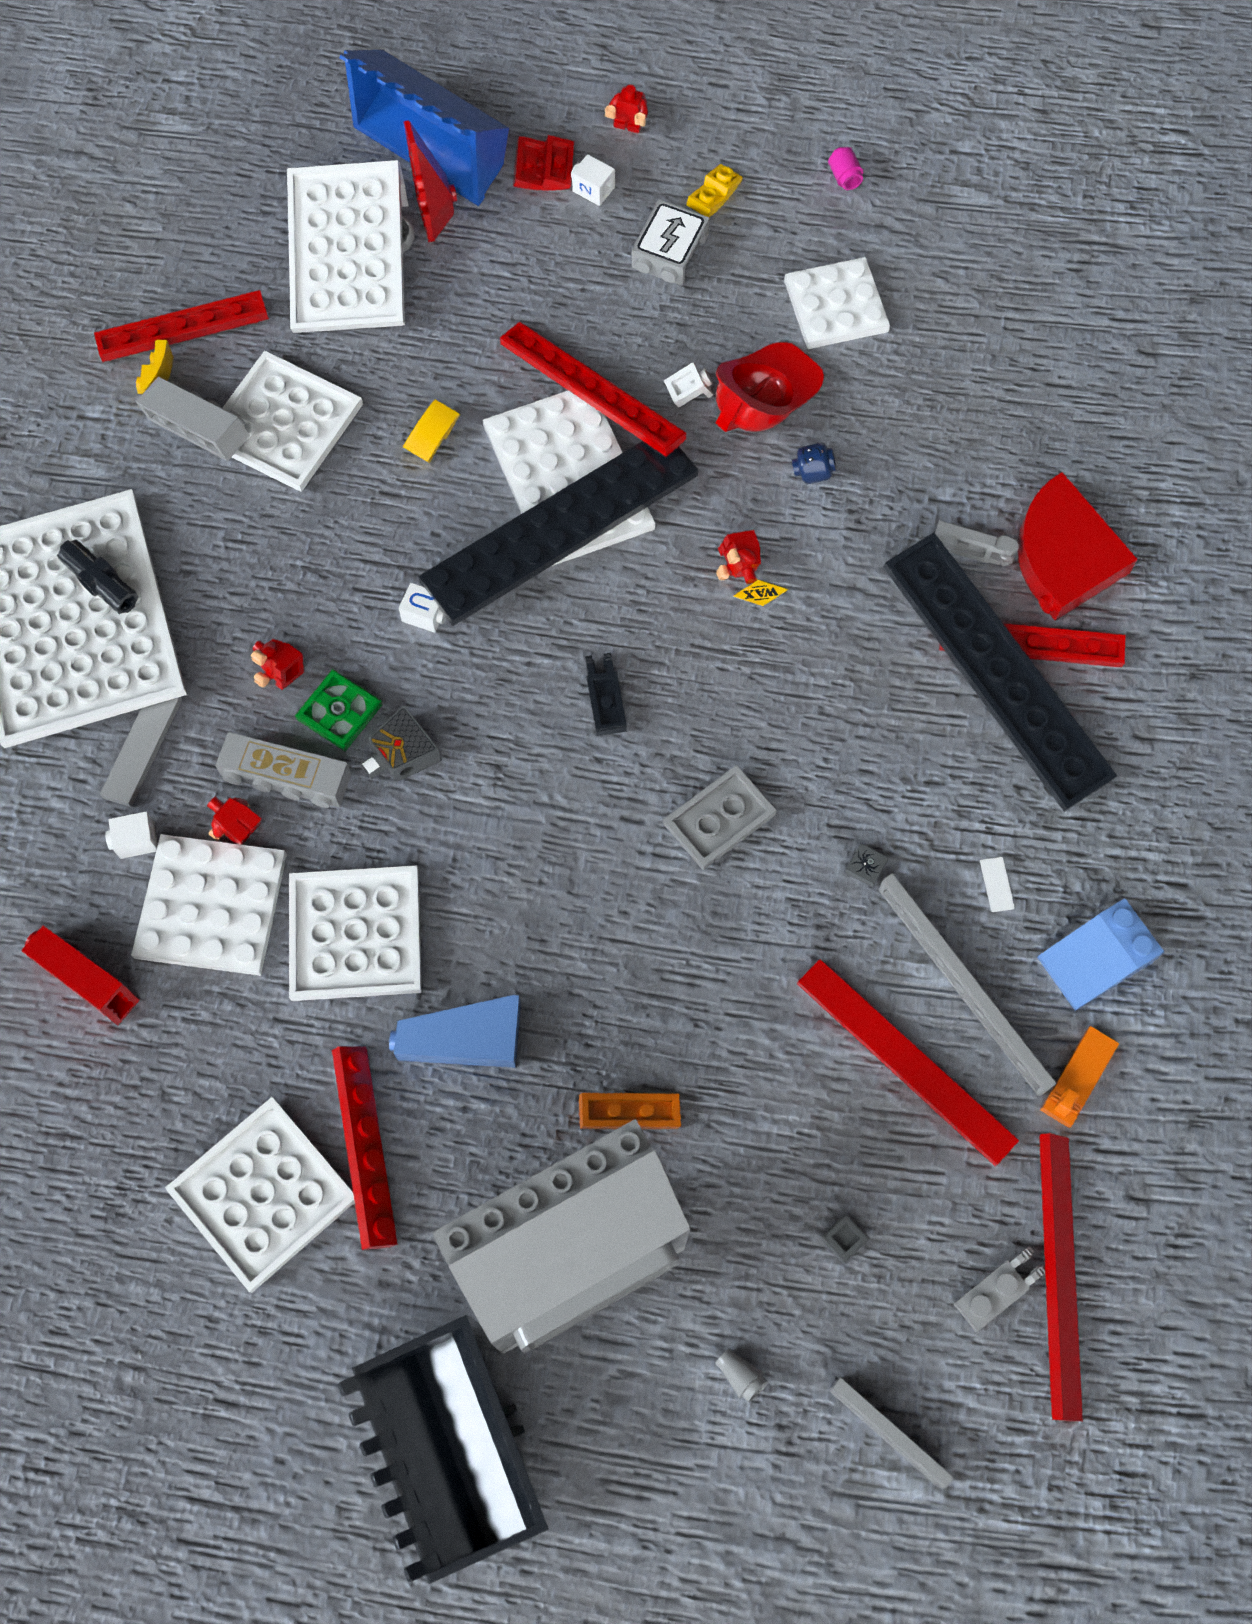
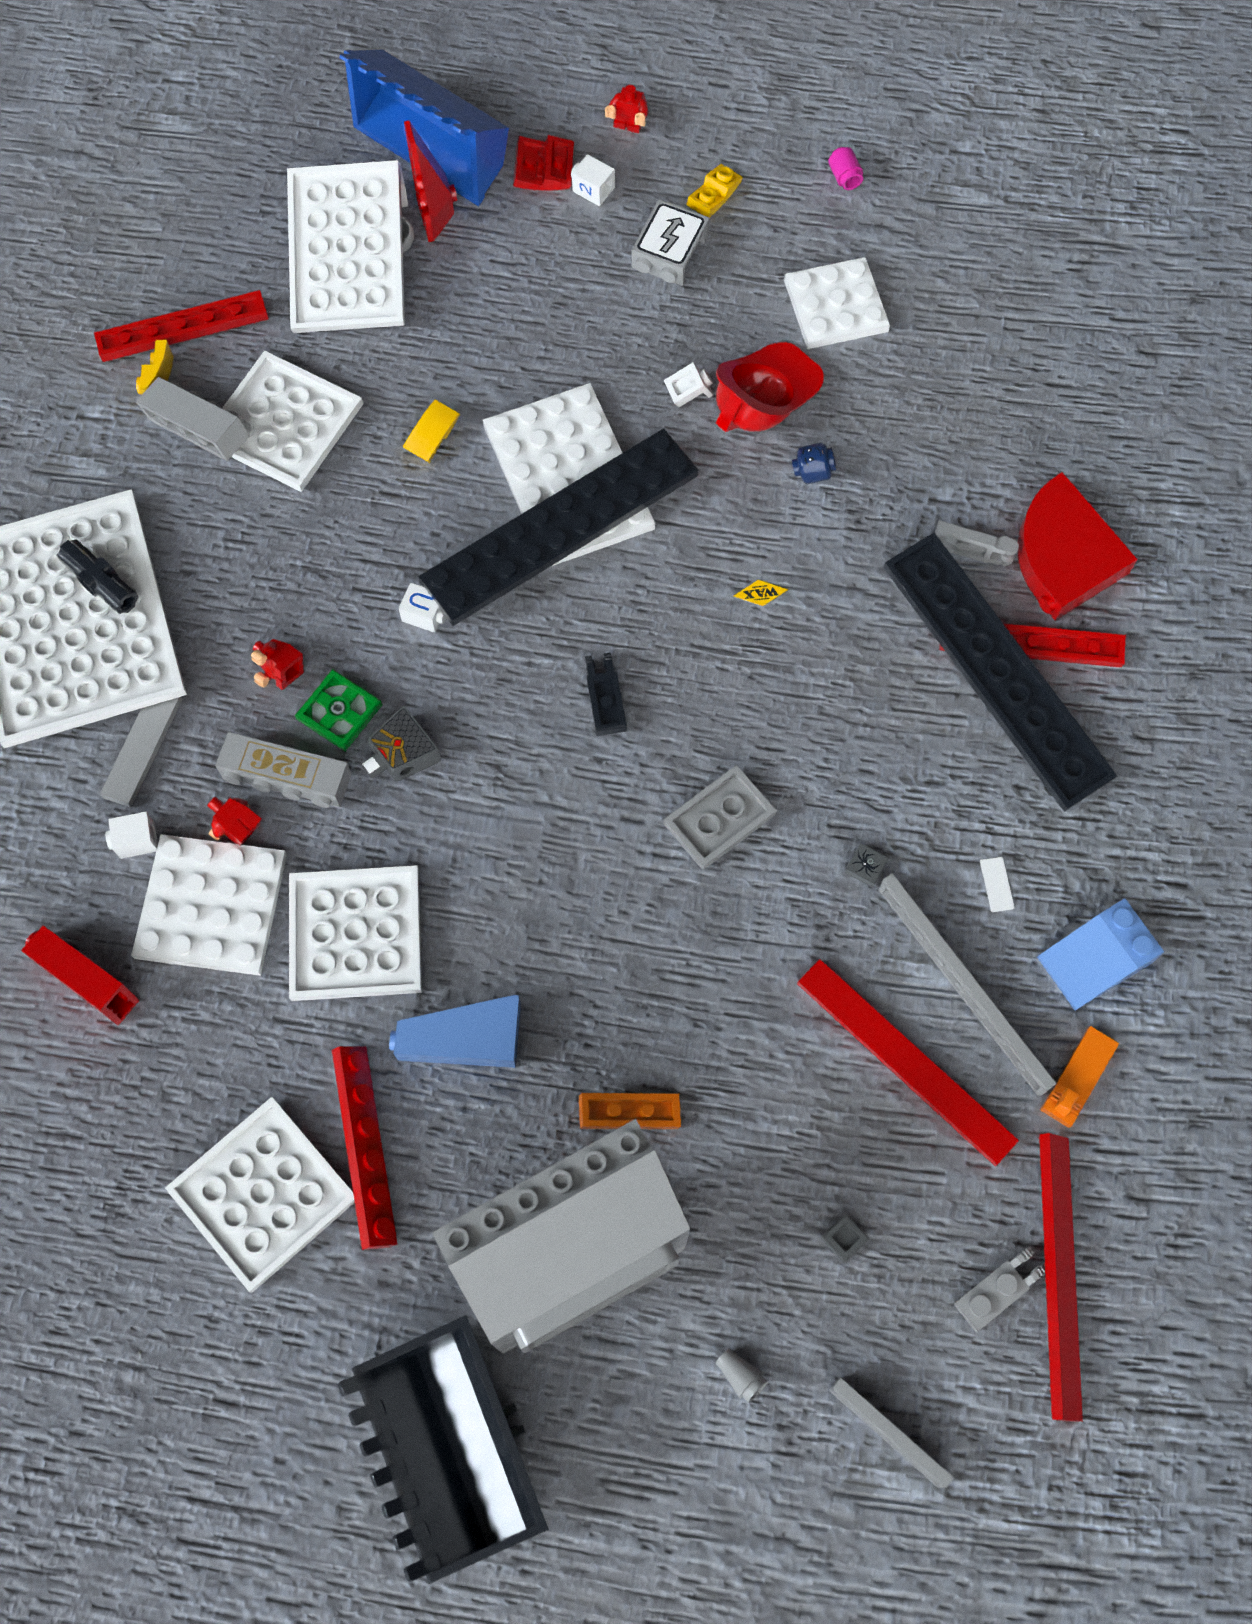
(593, 389): red tile -> none
(742, 556): red piece -> none

